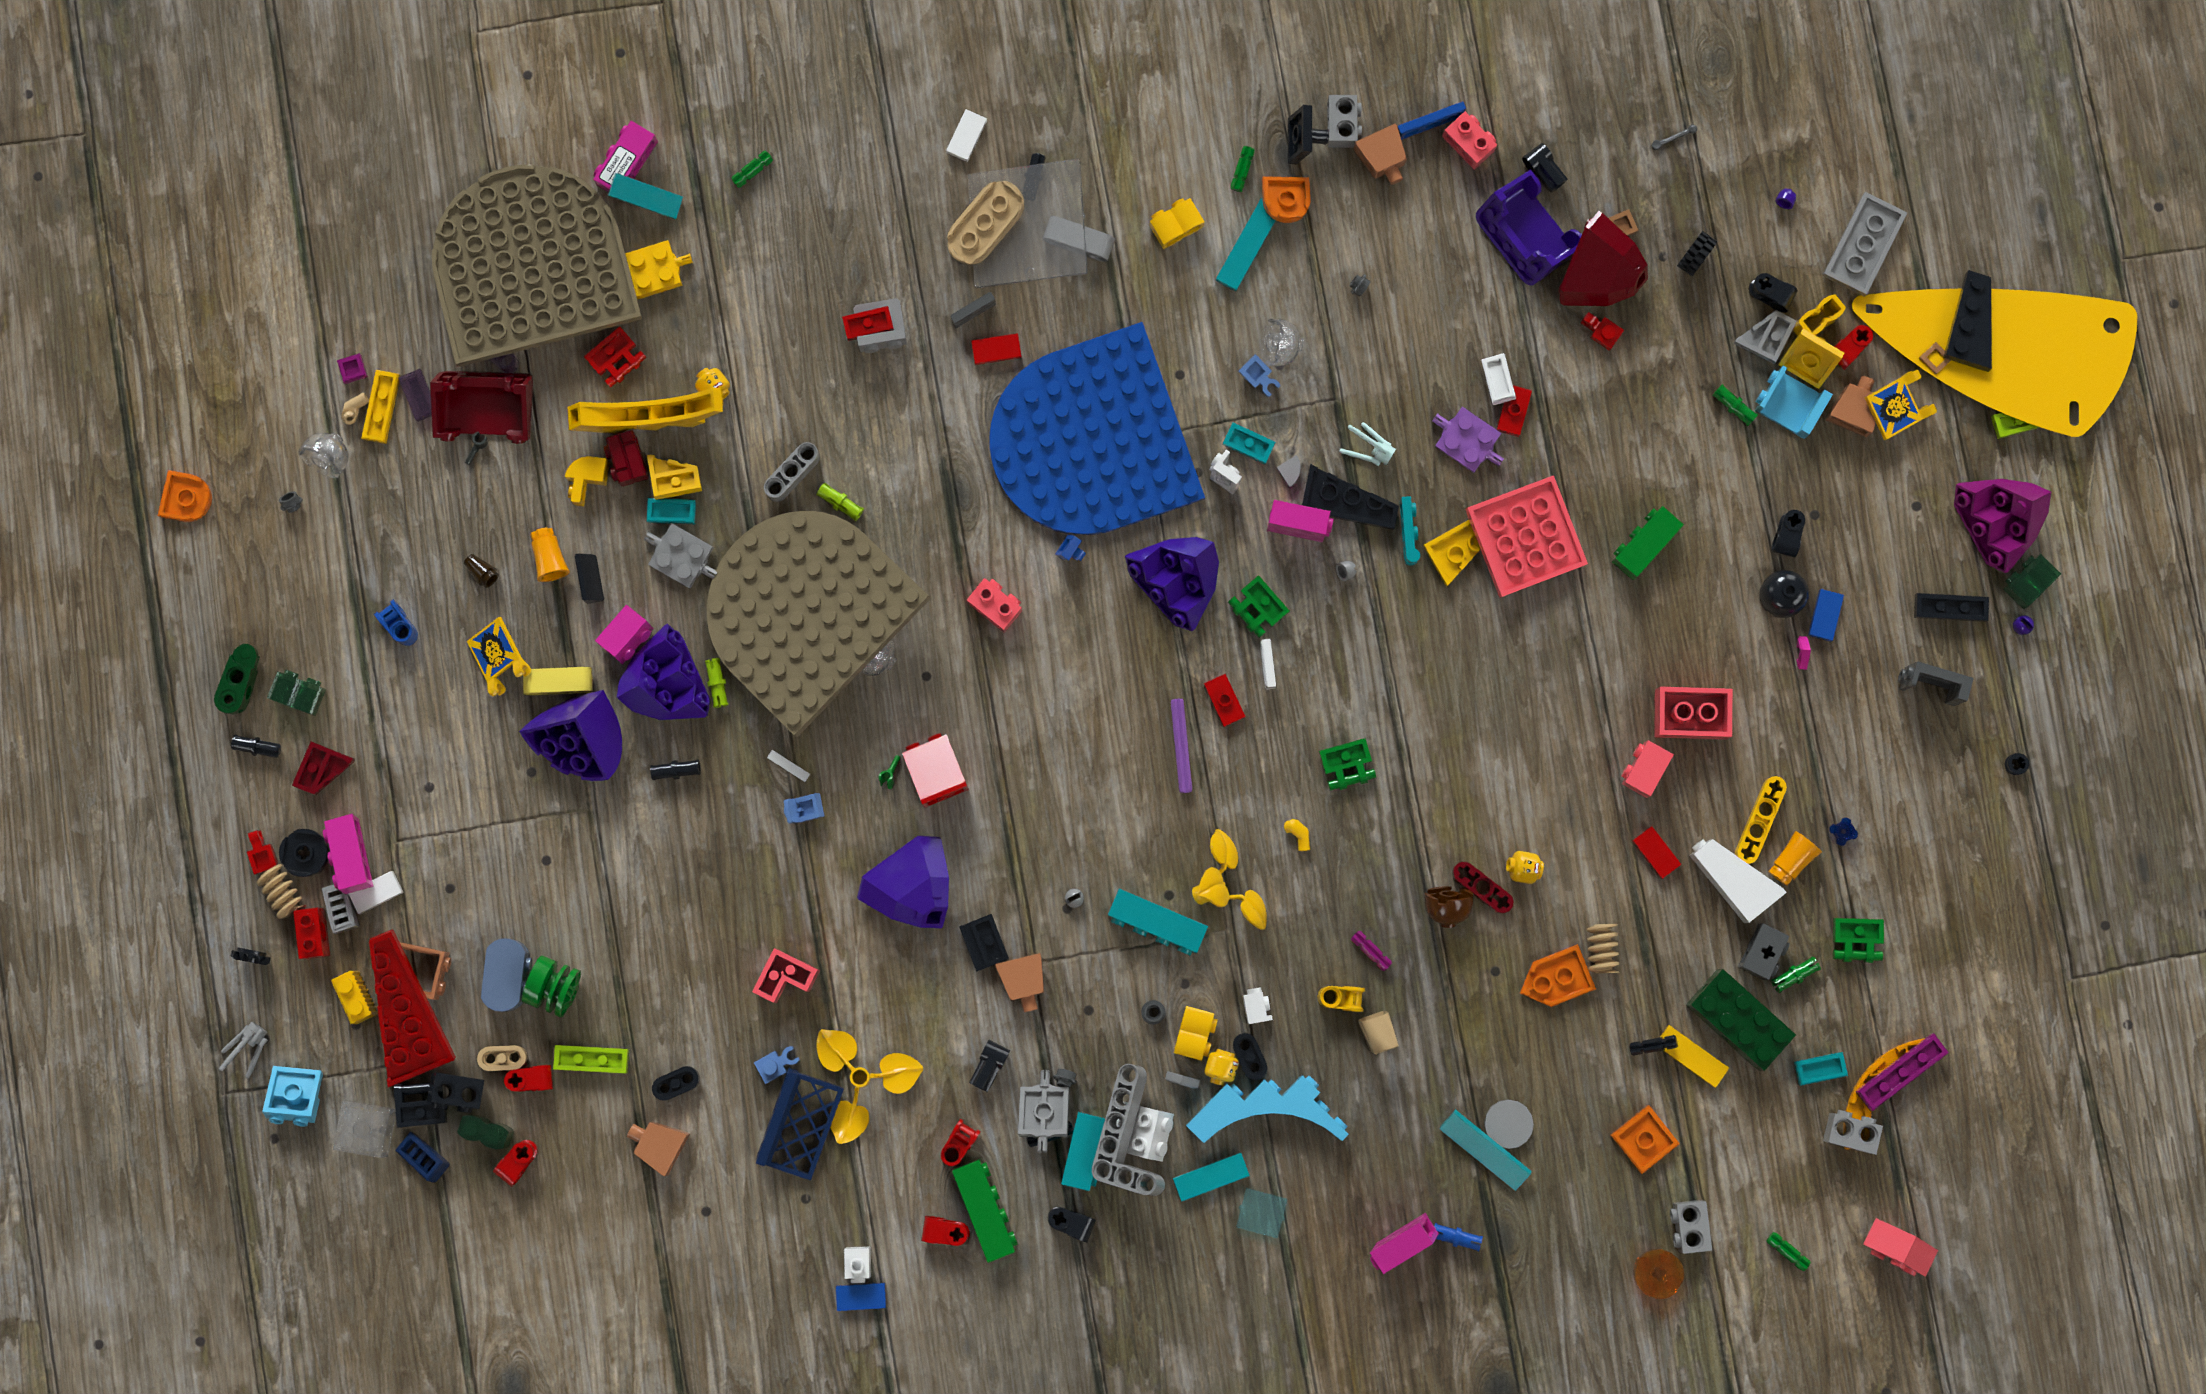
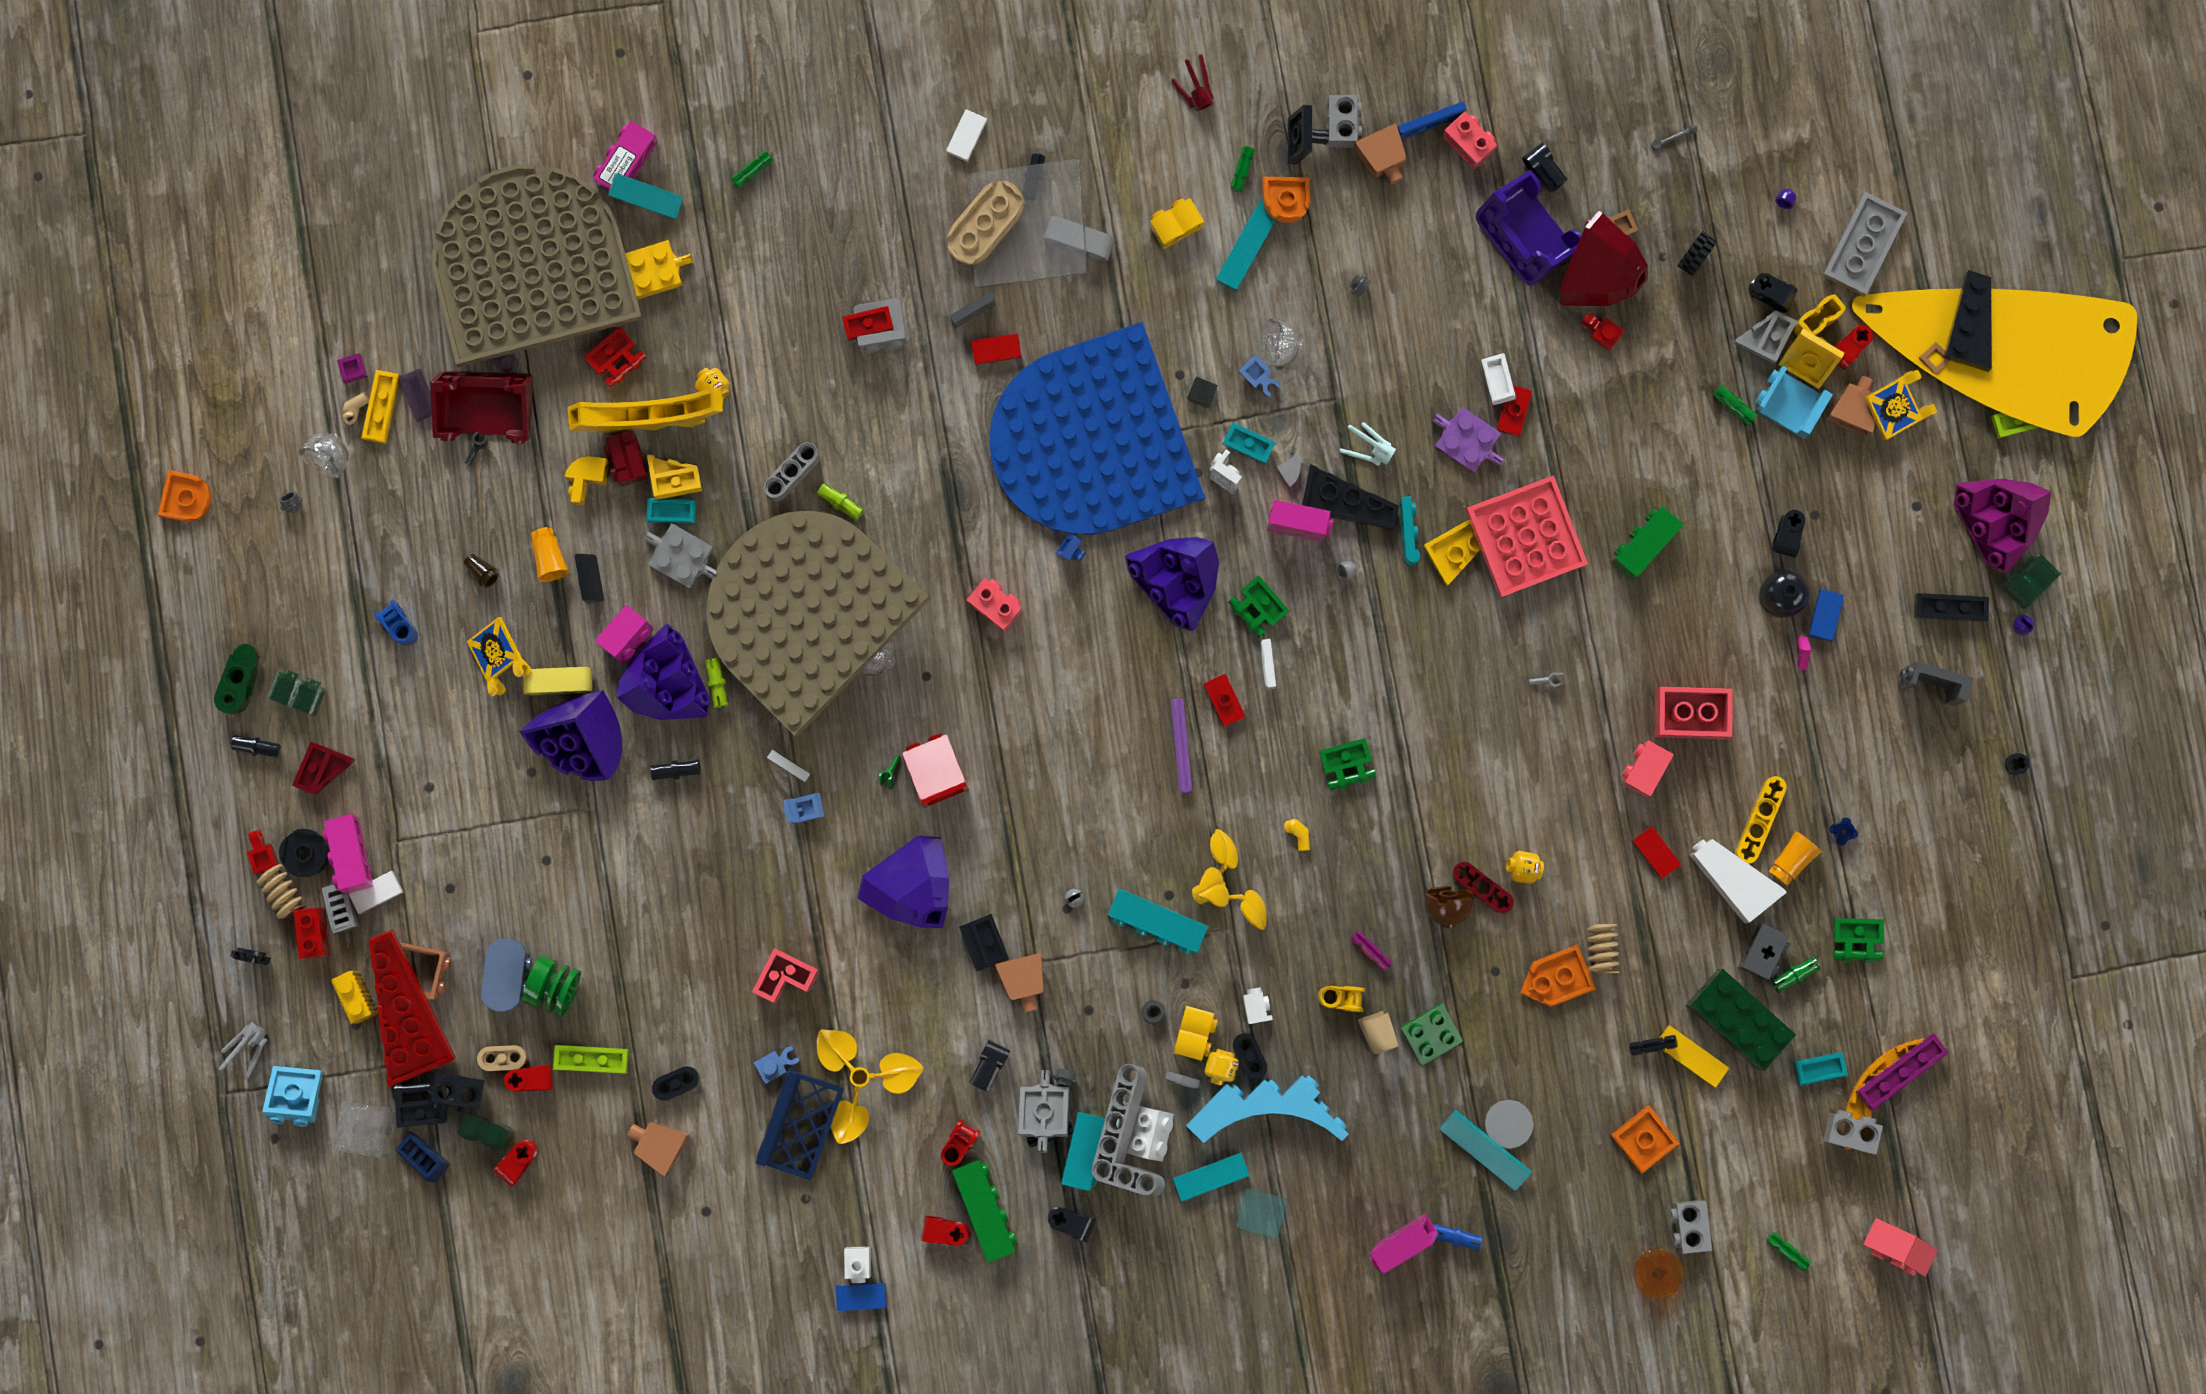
(1201, 97): none -> dark red plant
(1202, 392): none -> pearl dark grey tile
(1431, 1034): none -> green hinge
(1547, 680): none -> light grey hand

